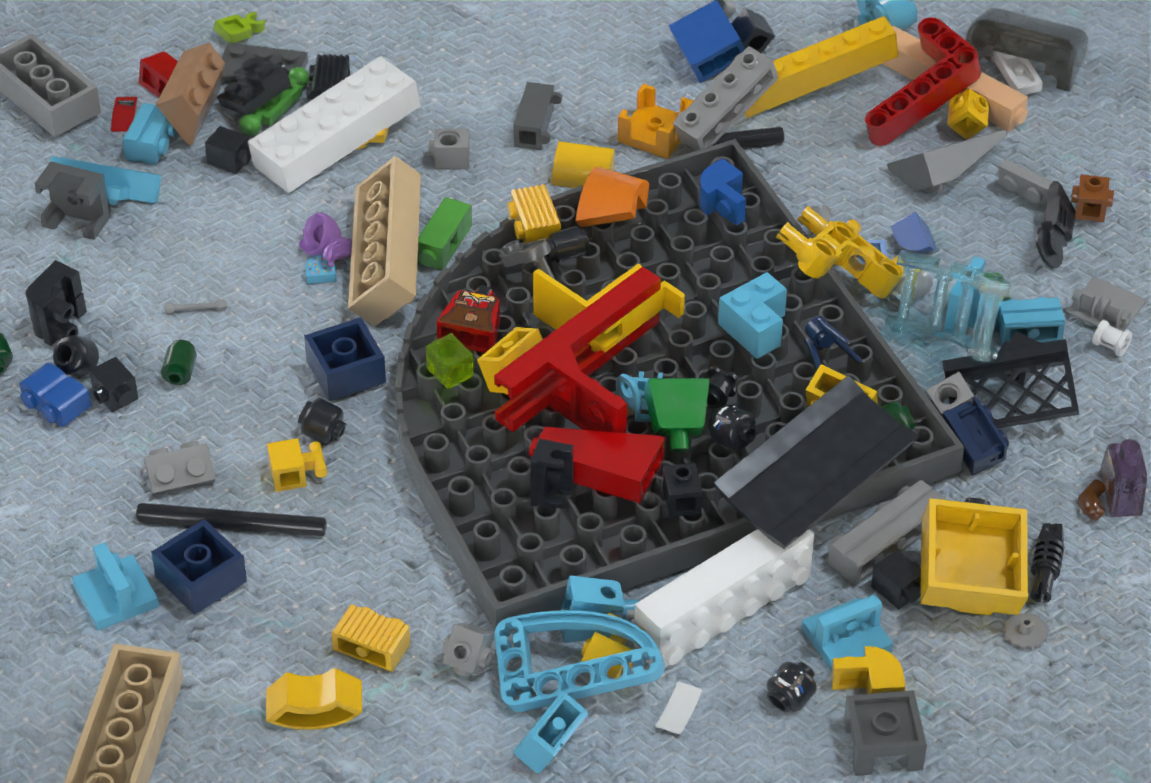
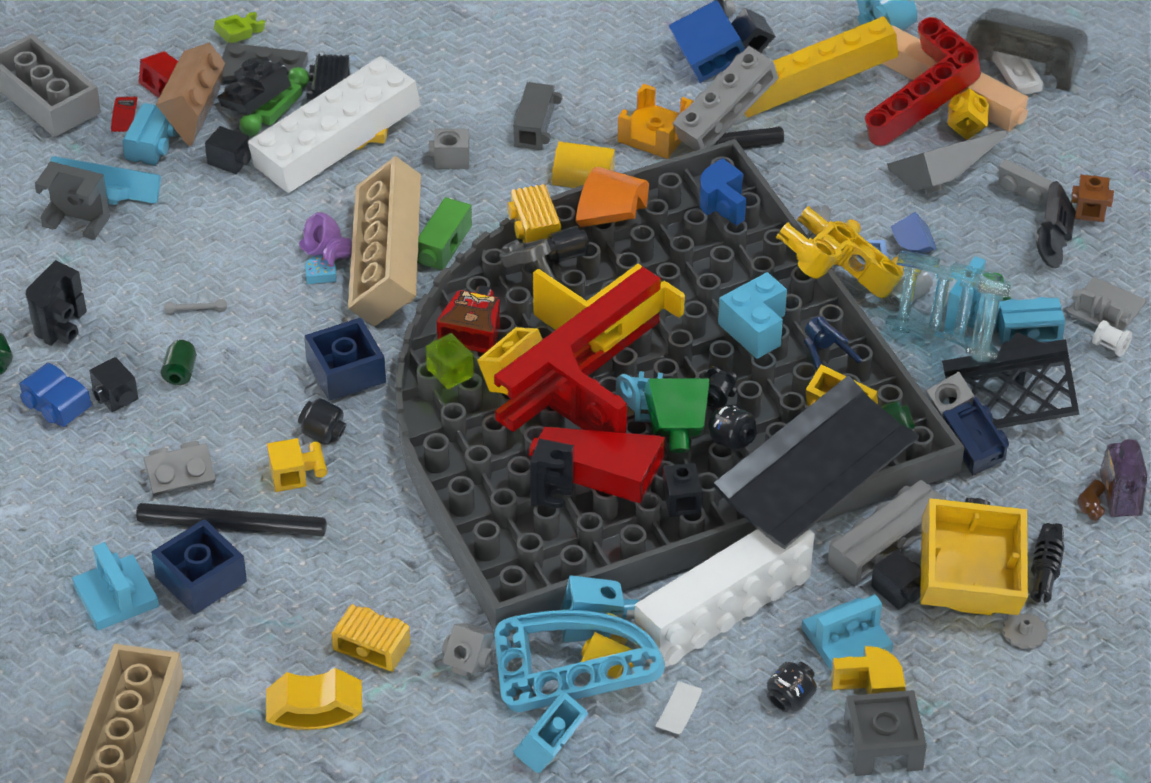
(75, 355): black head -> none

